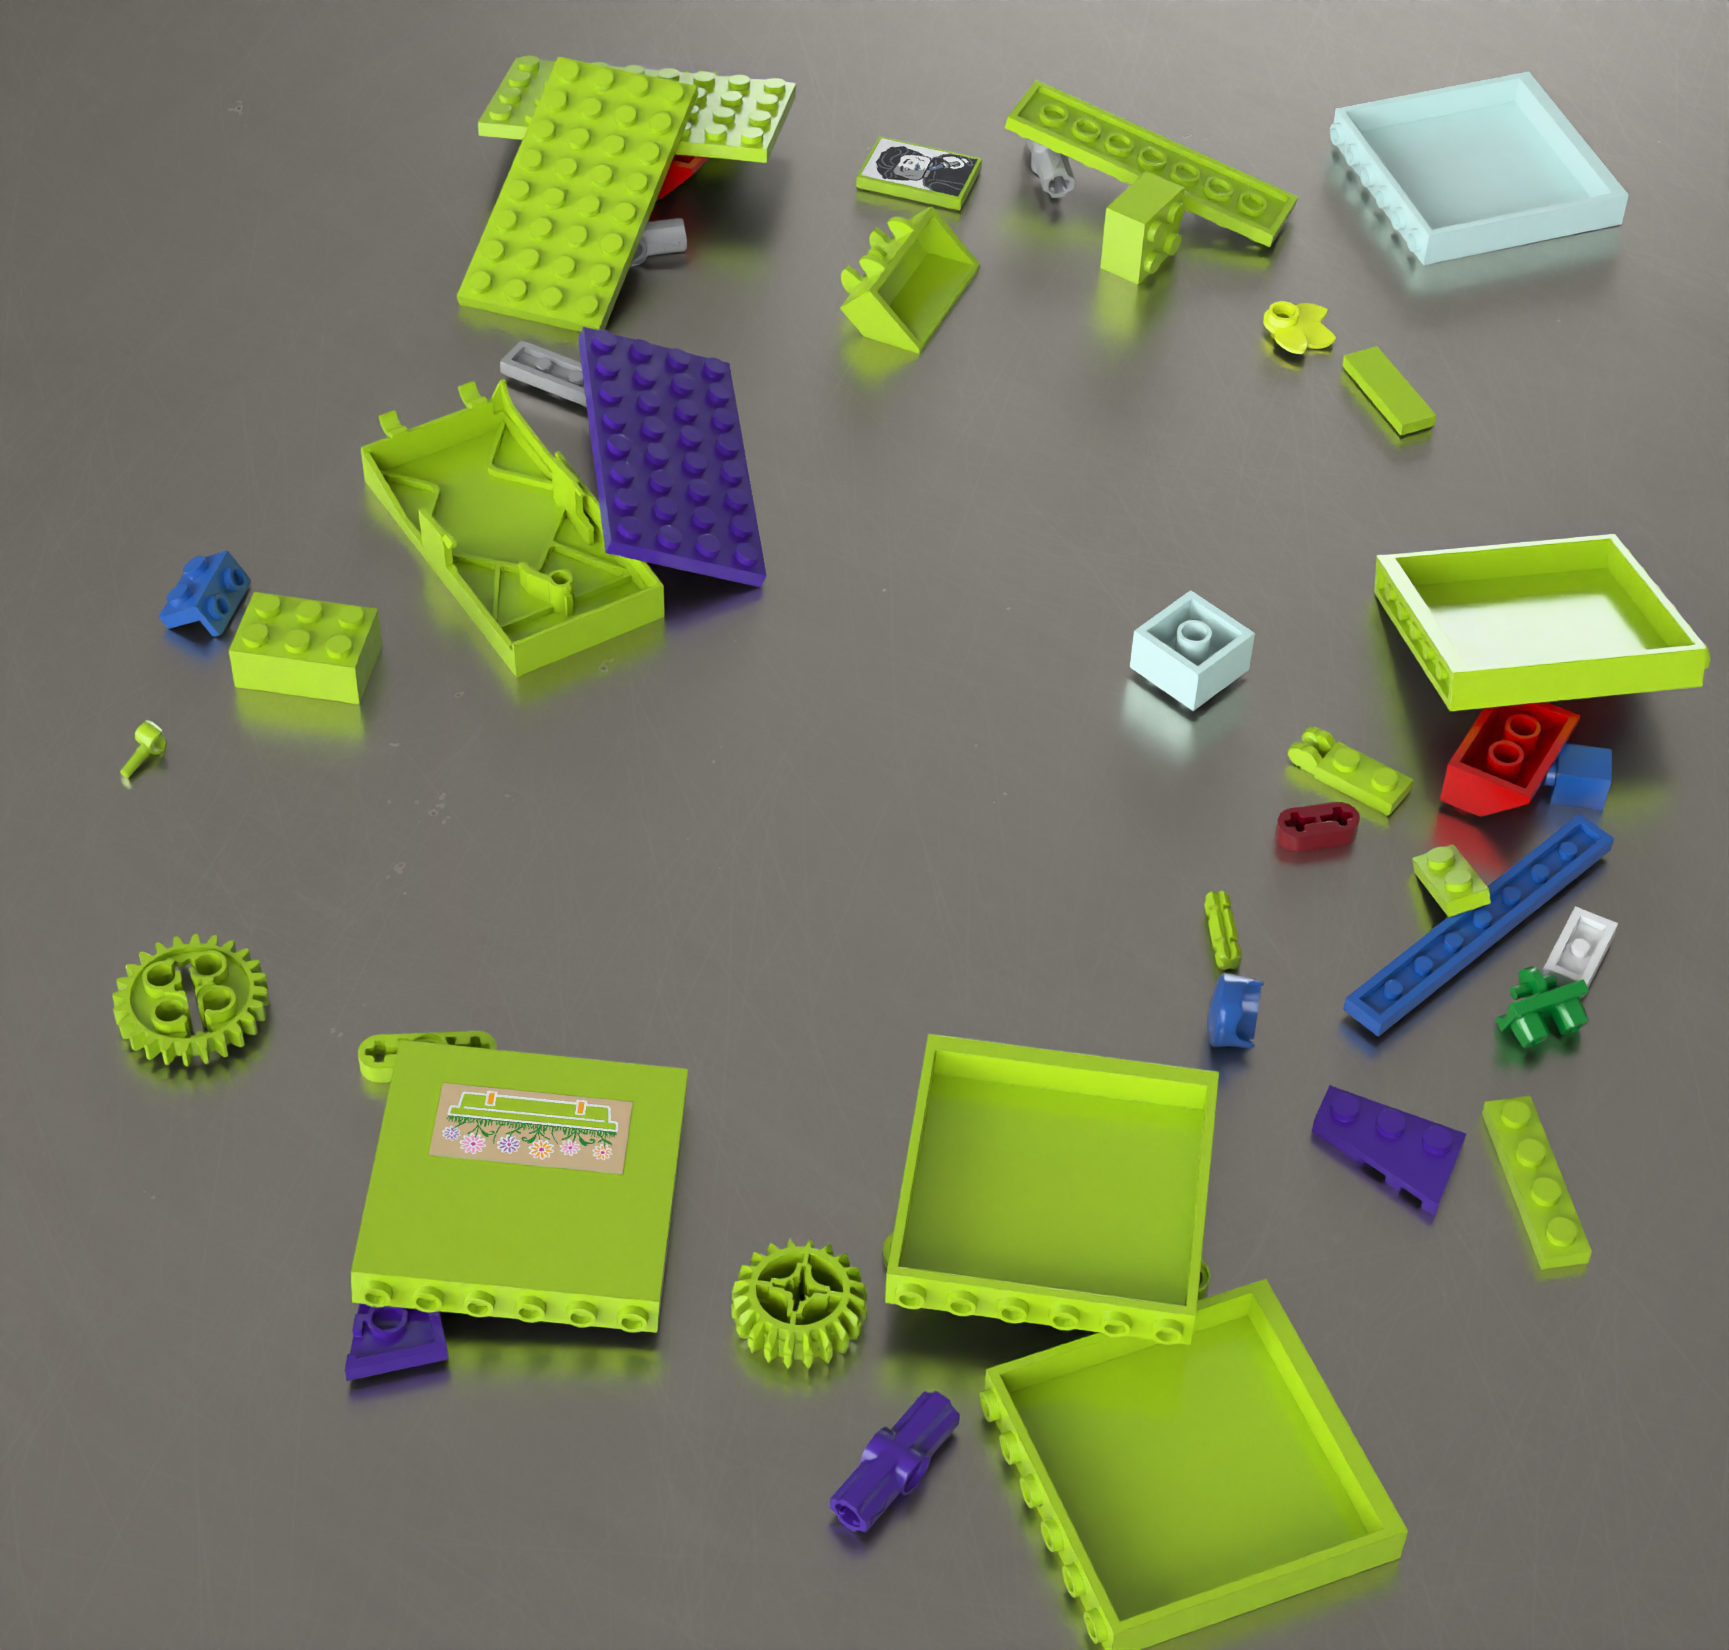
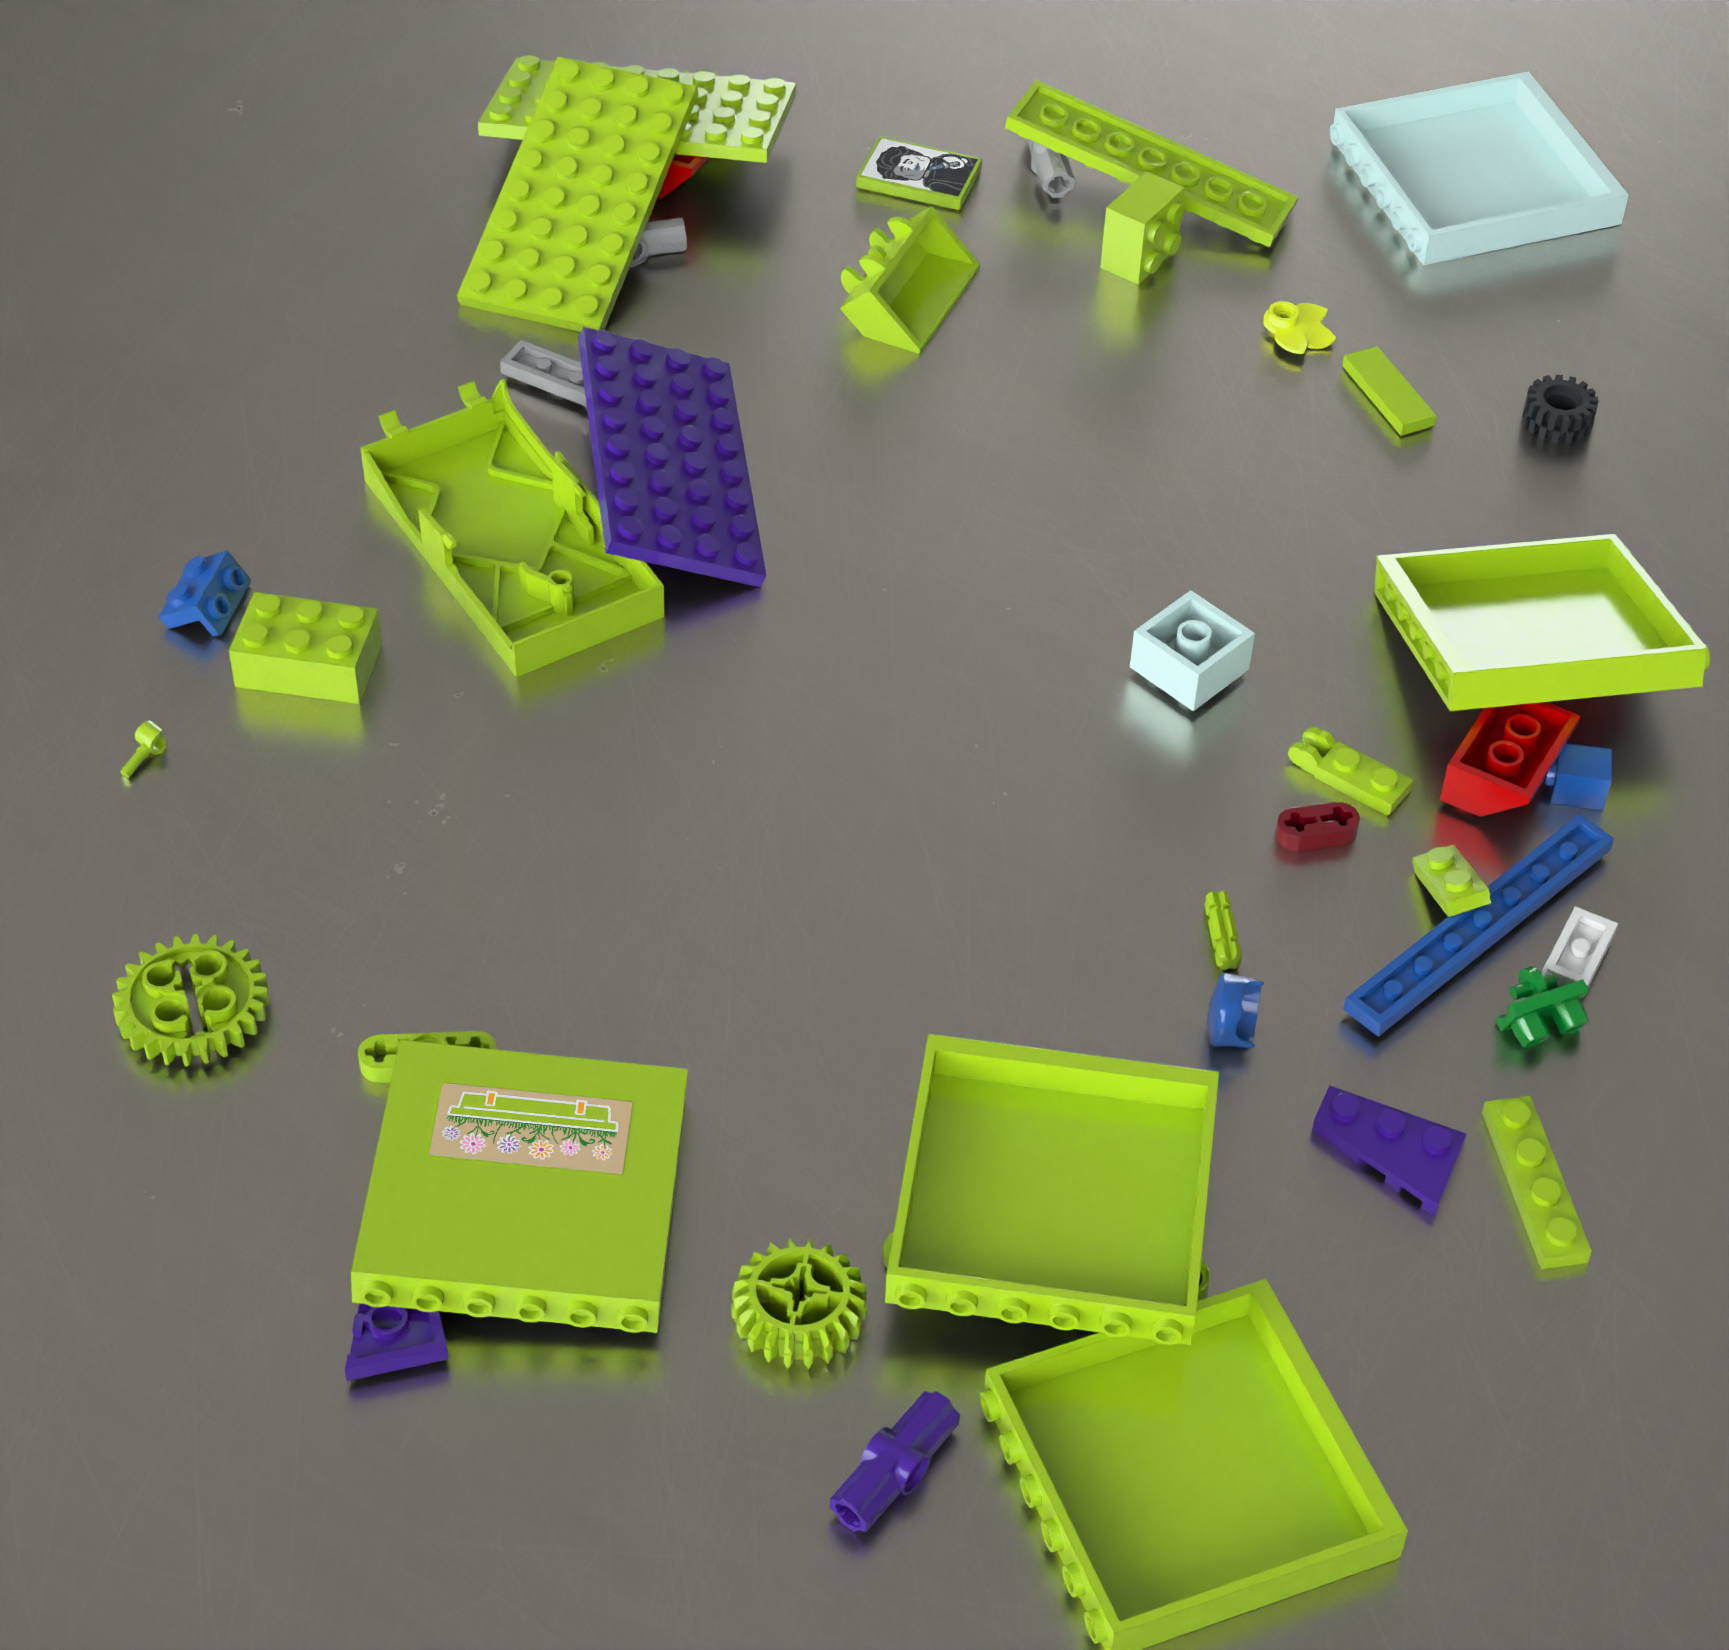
(1544, 404): none -> black tyre

